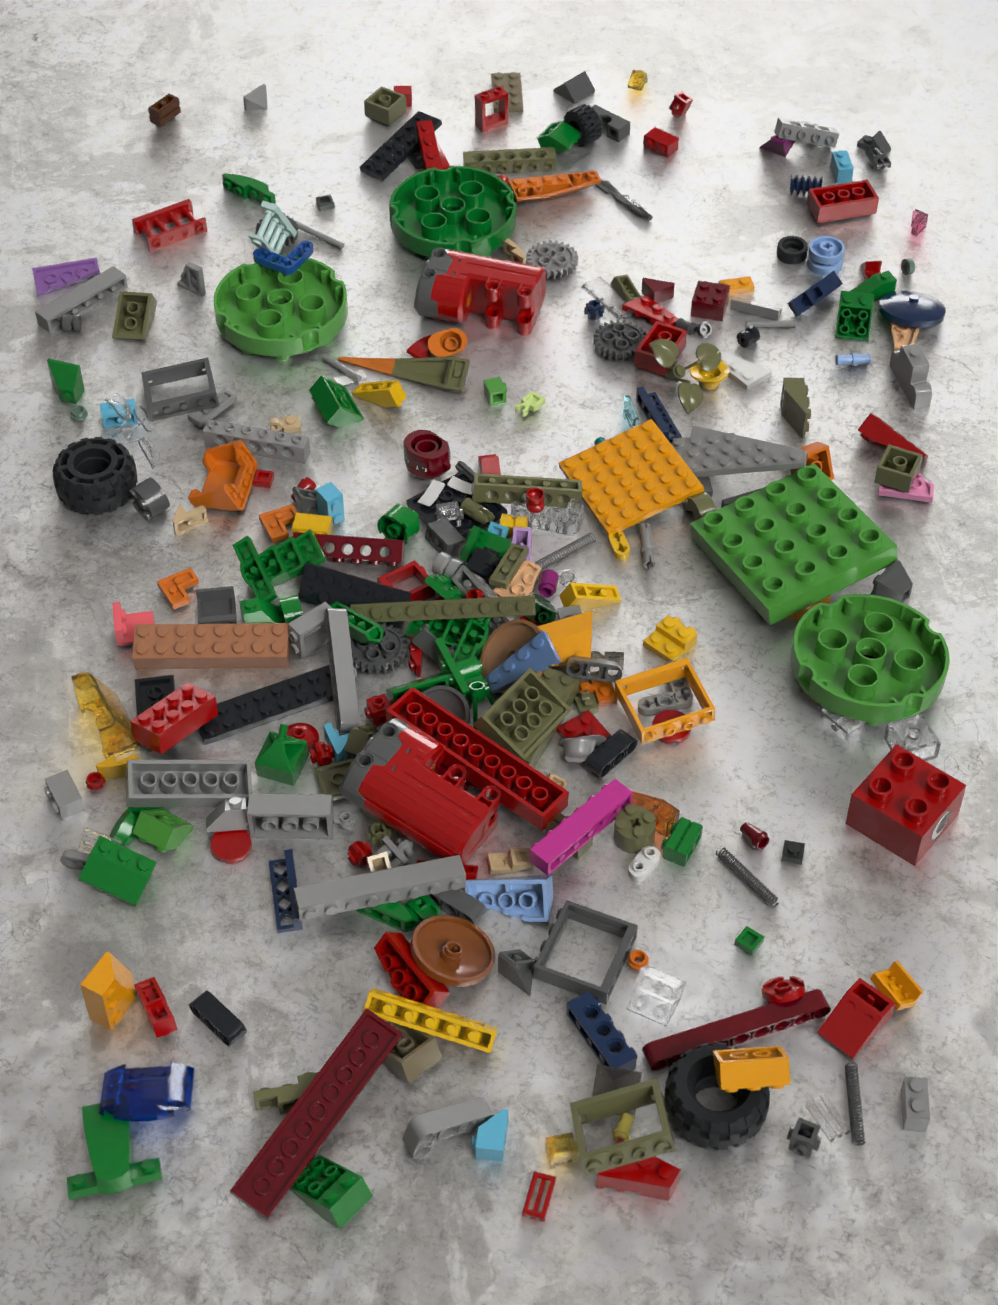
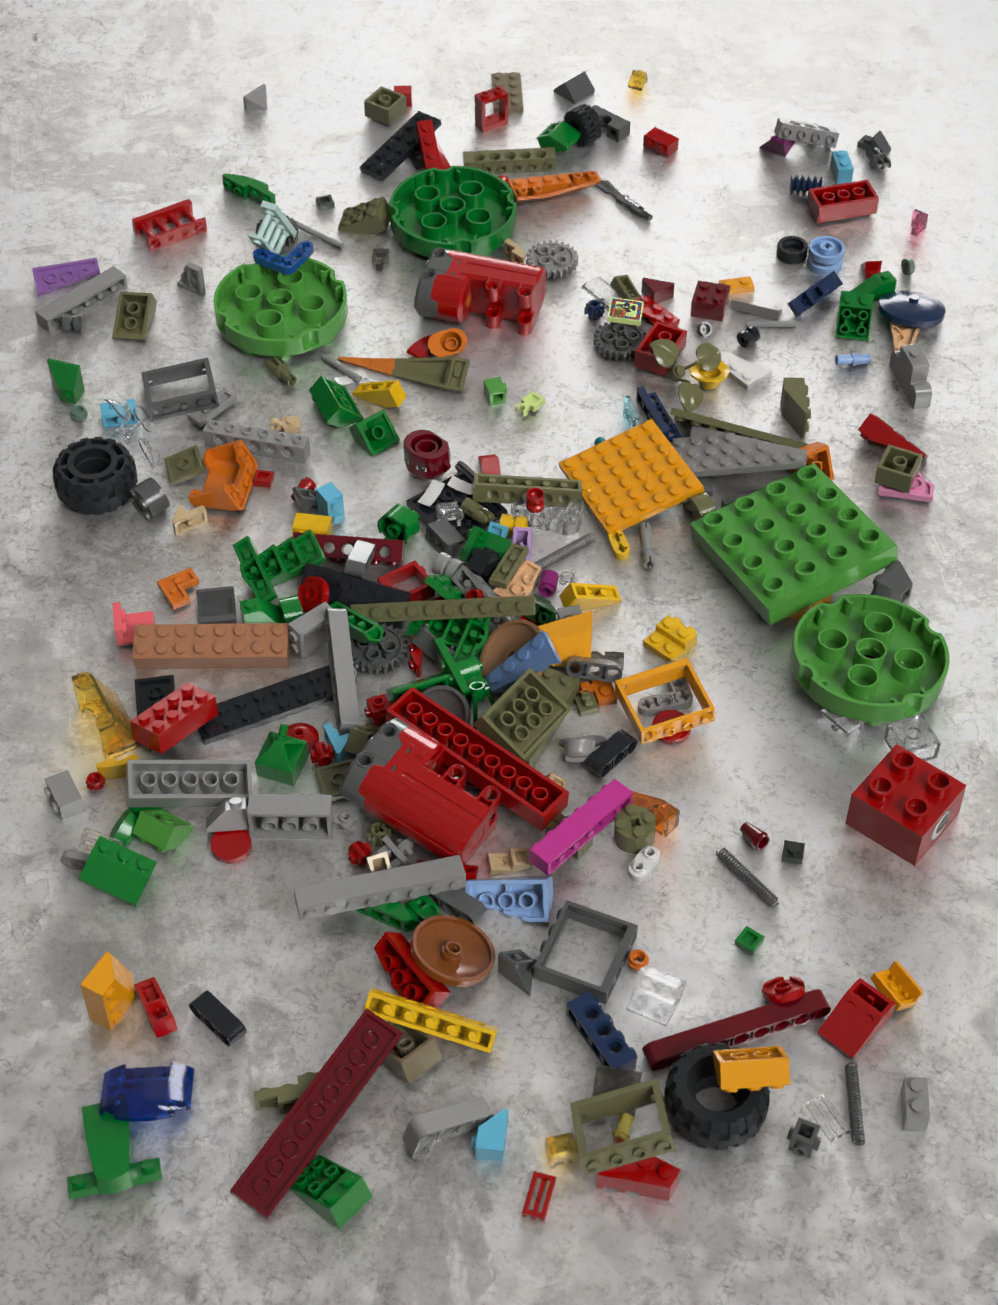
(164, 110): reddish brown brick -> none
(184, 465): none -> olive plate
(275, 522): orange plate -> none
(280, 370): none -> olive arm
(291, 881): dark blue fence -> none
(313, 593): none -> red tile
(360, 558): none -> beam
(366, 217): none -> olive slope
(374, 433): none -> green slope
(379, 257): none -> clear smoke plate
(582, 725): red plate -> none
(625, 311): none -> tile
(680, 104): red brick -> none
(682, 841): green brick -> none
(685, 325): dark grey pin -> none
(716, 424): none -> olive plate

